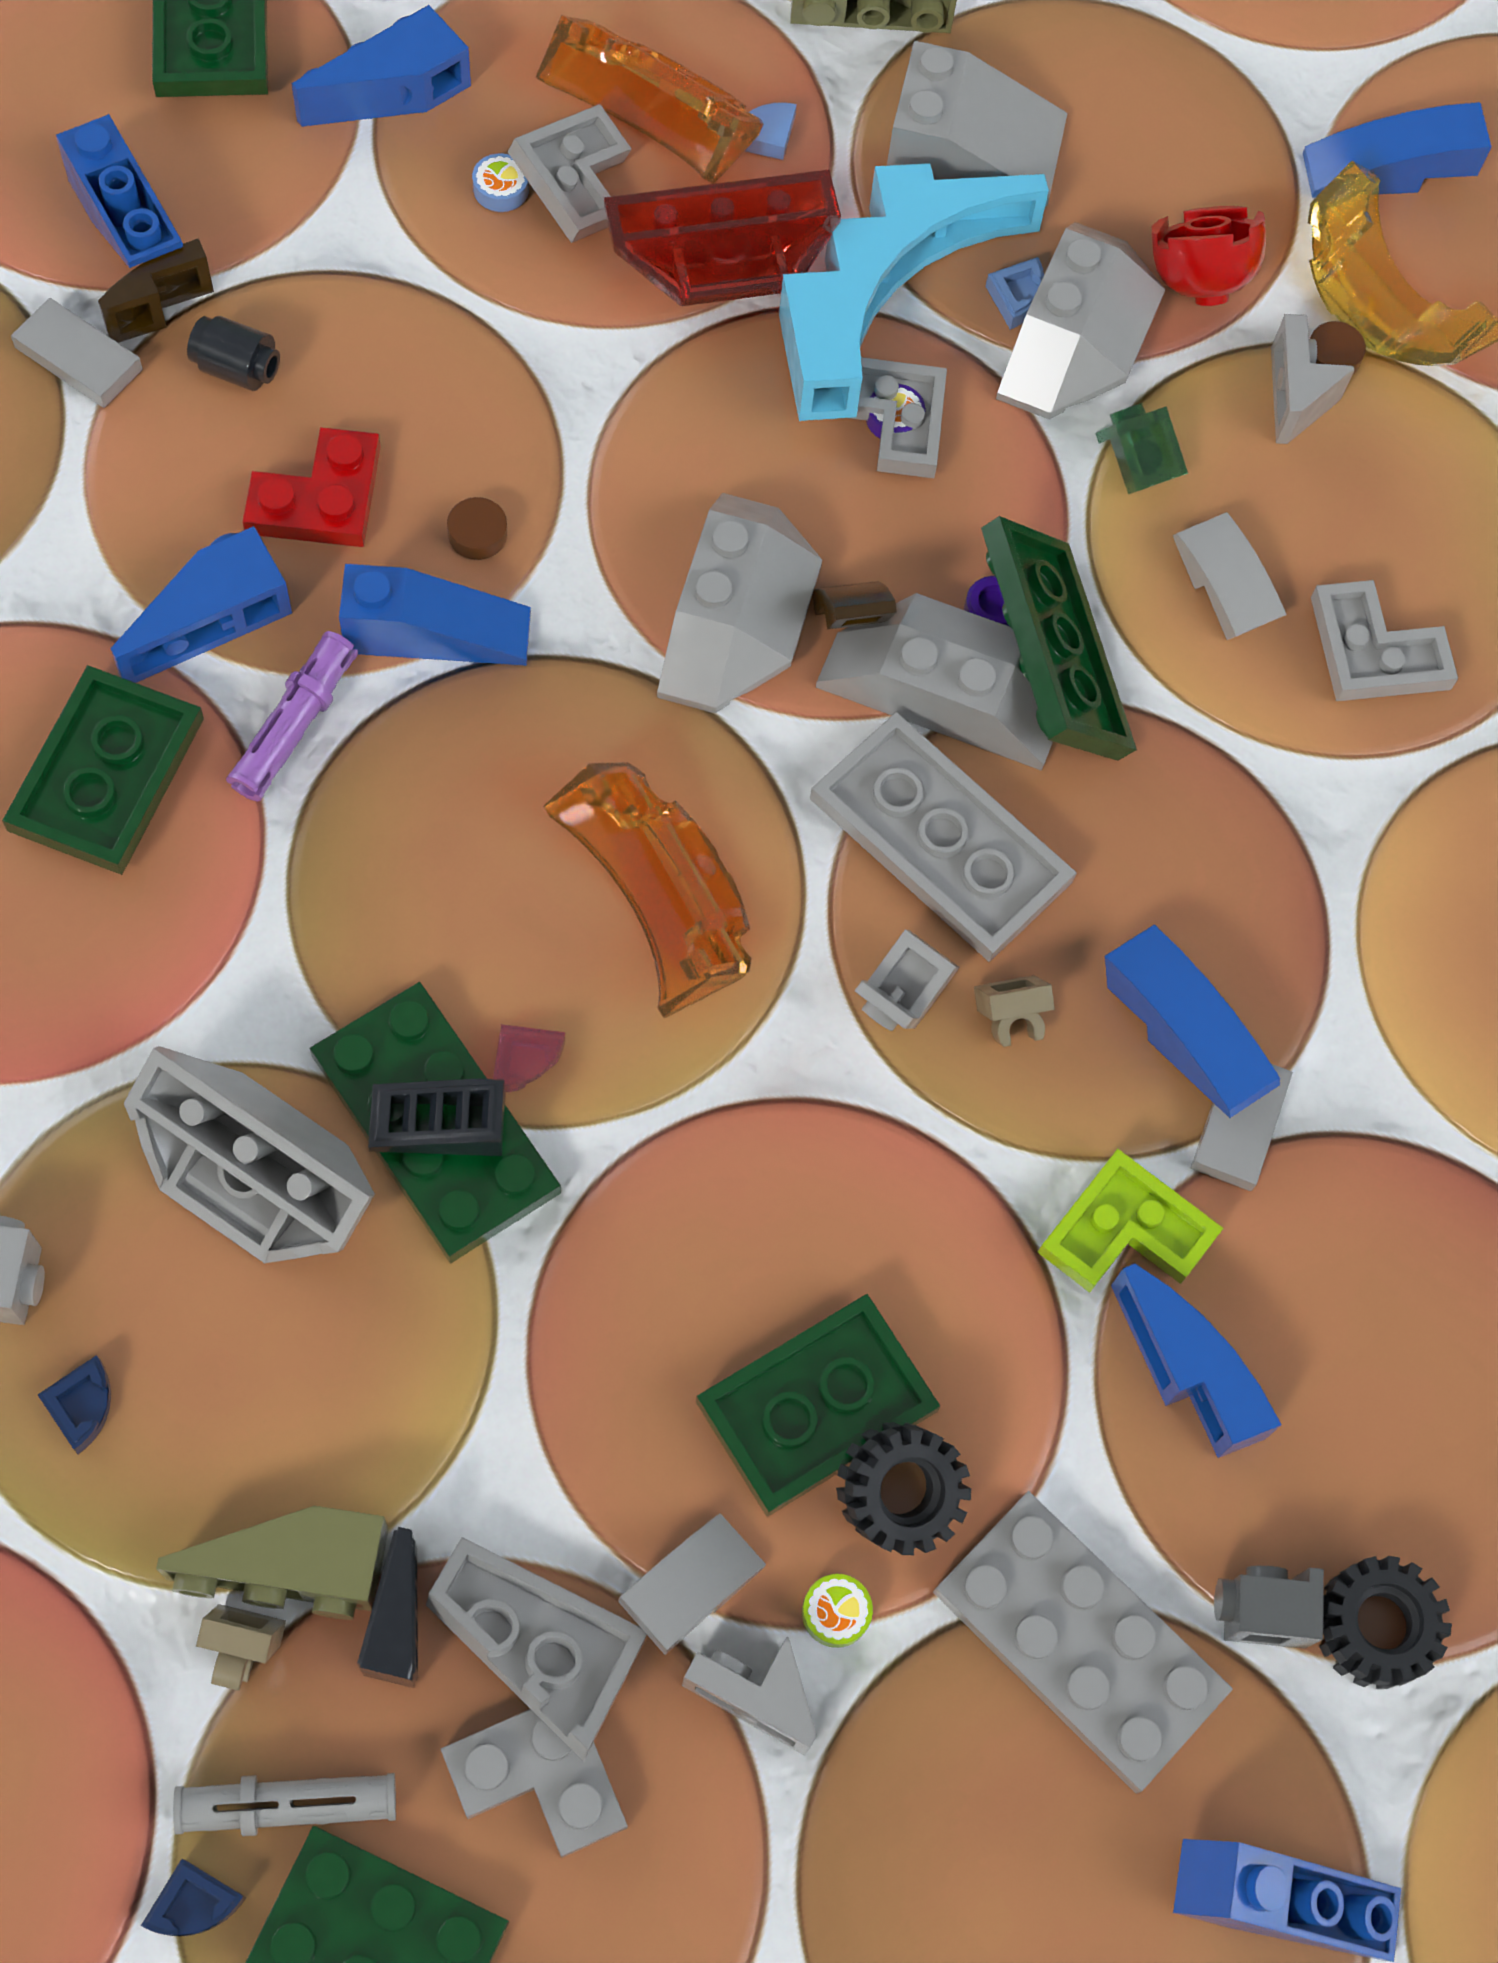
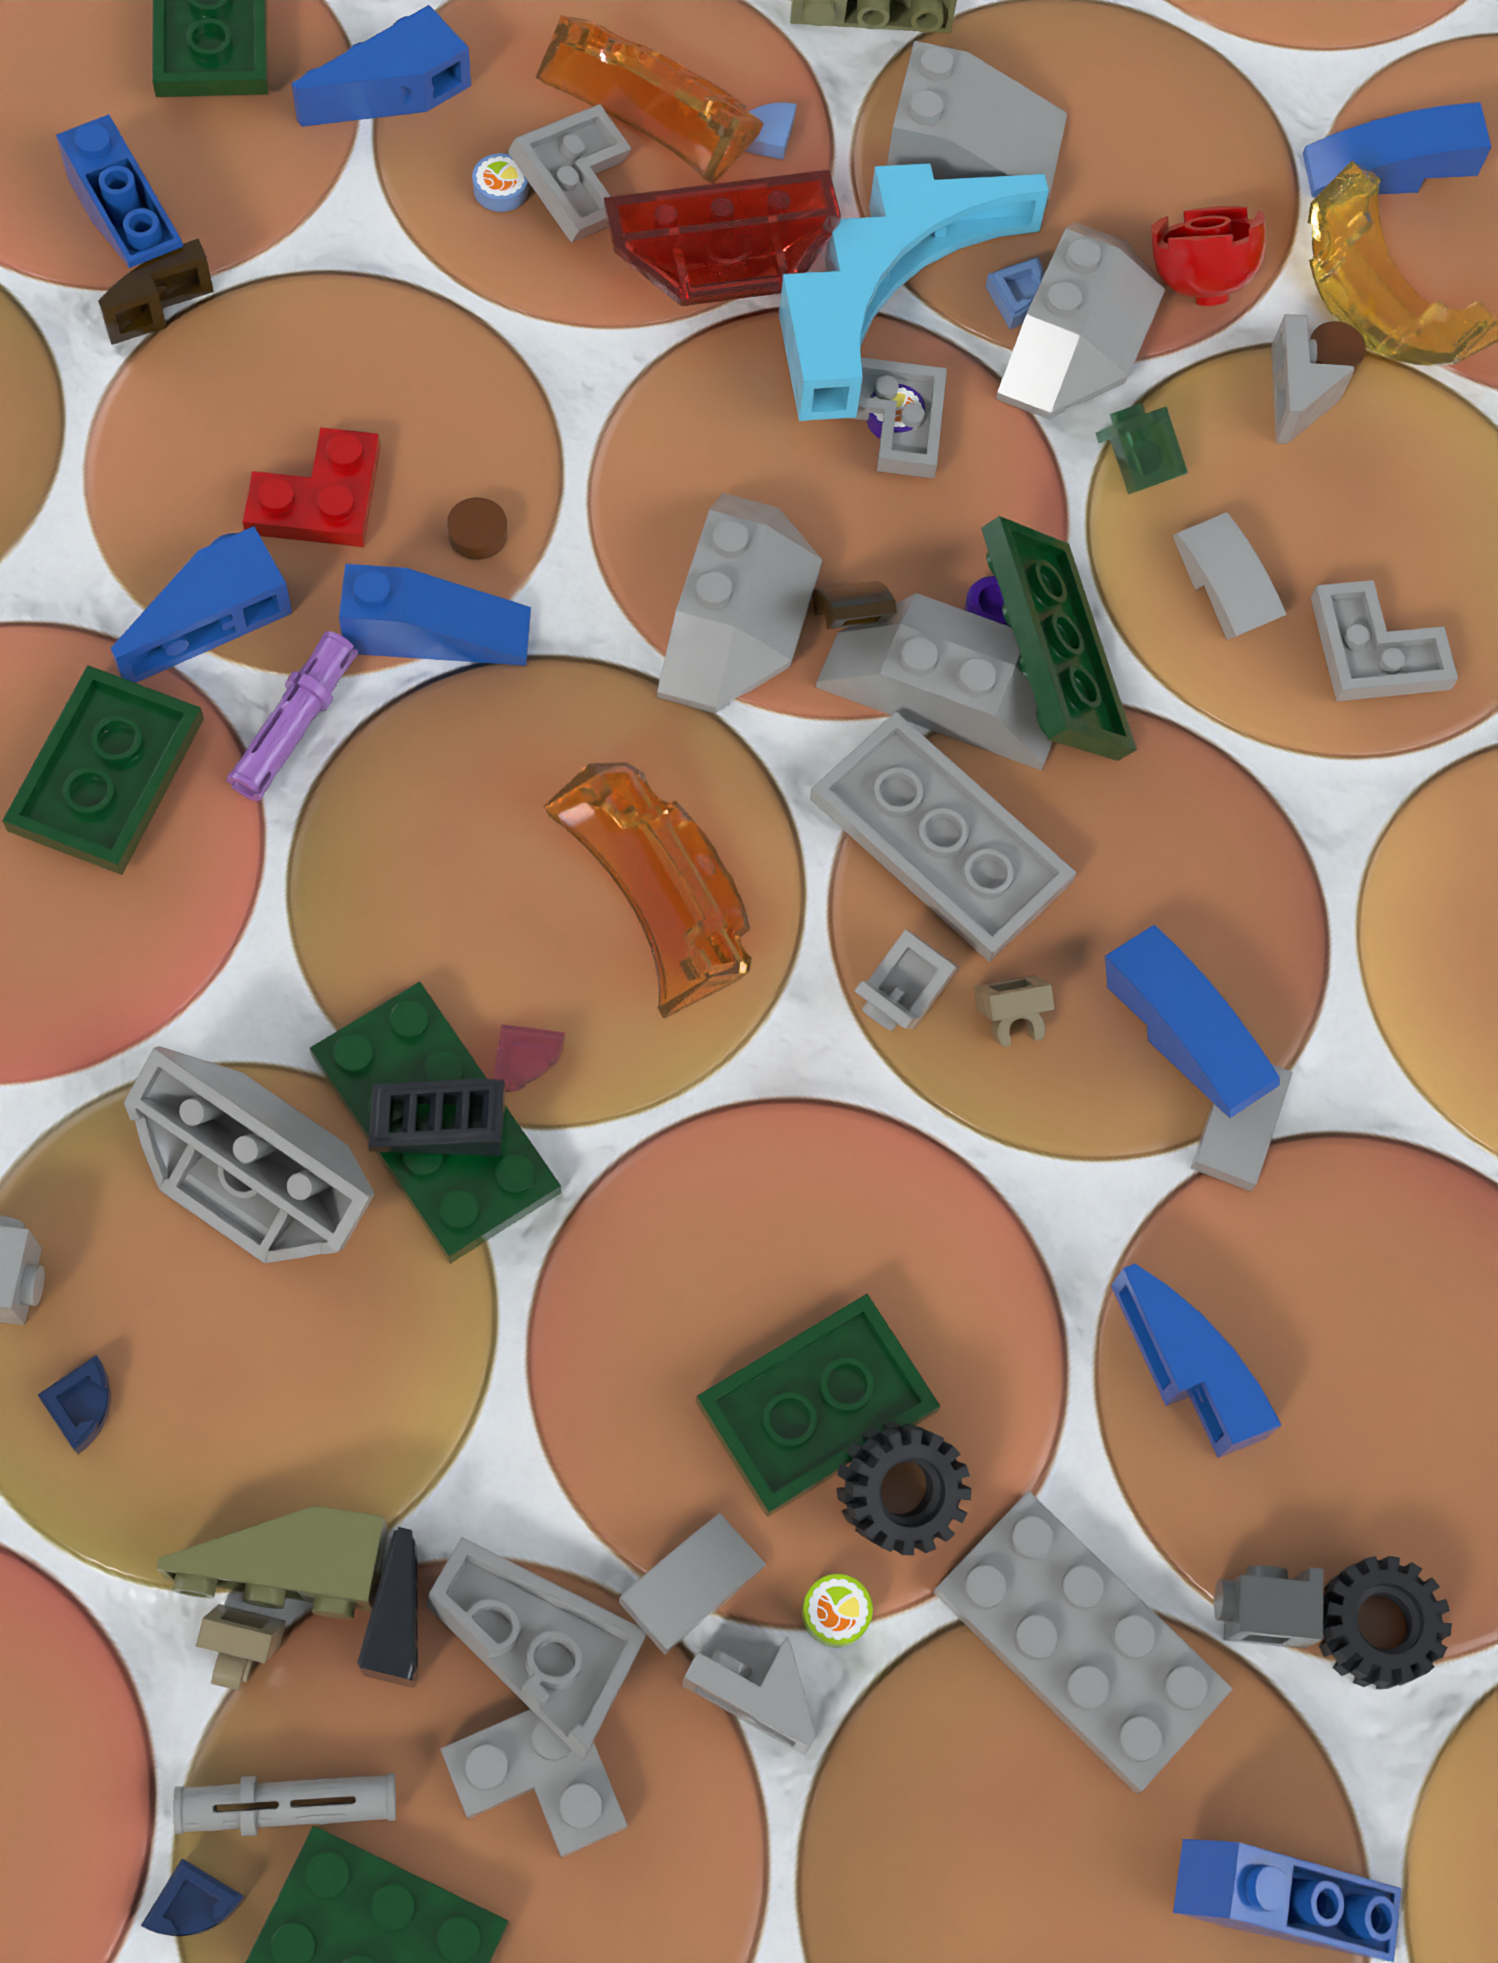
(77, 352): light grey tile -> none
(233, 352): black brick -> none
(1134, 1209): lime plate -> none

